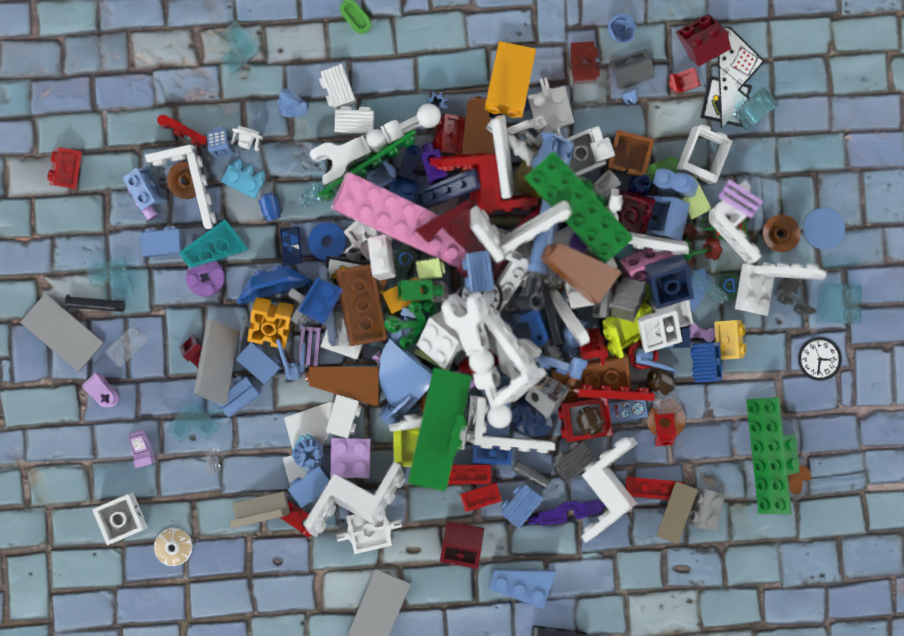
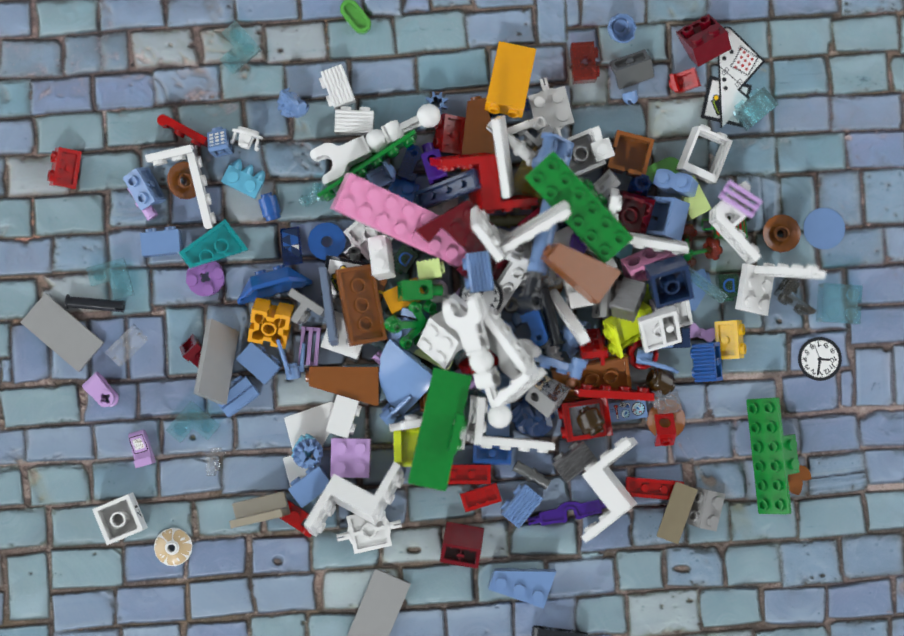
(320, 300): blue plate -> none

